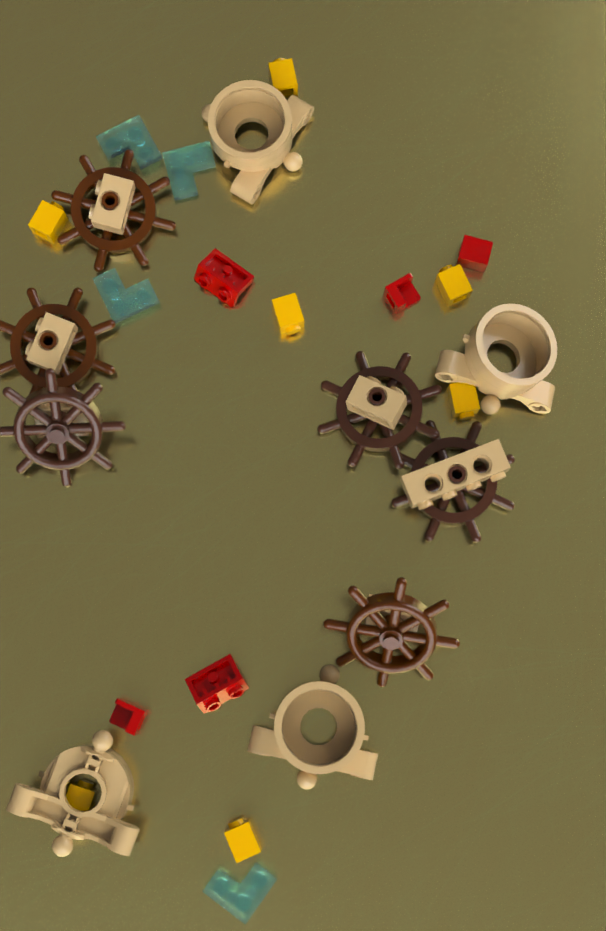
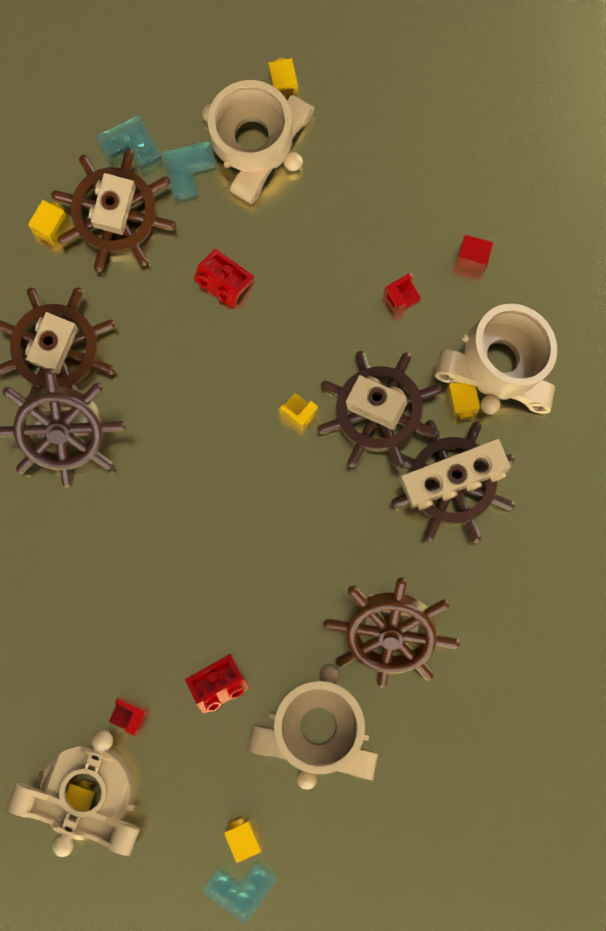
(124, 302): clear light blue plate -> none
(288, 314): yellow brick -> none
(298, 411): none -> yellow panel
(453, 284): yellow brick -> none

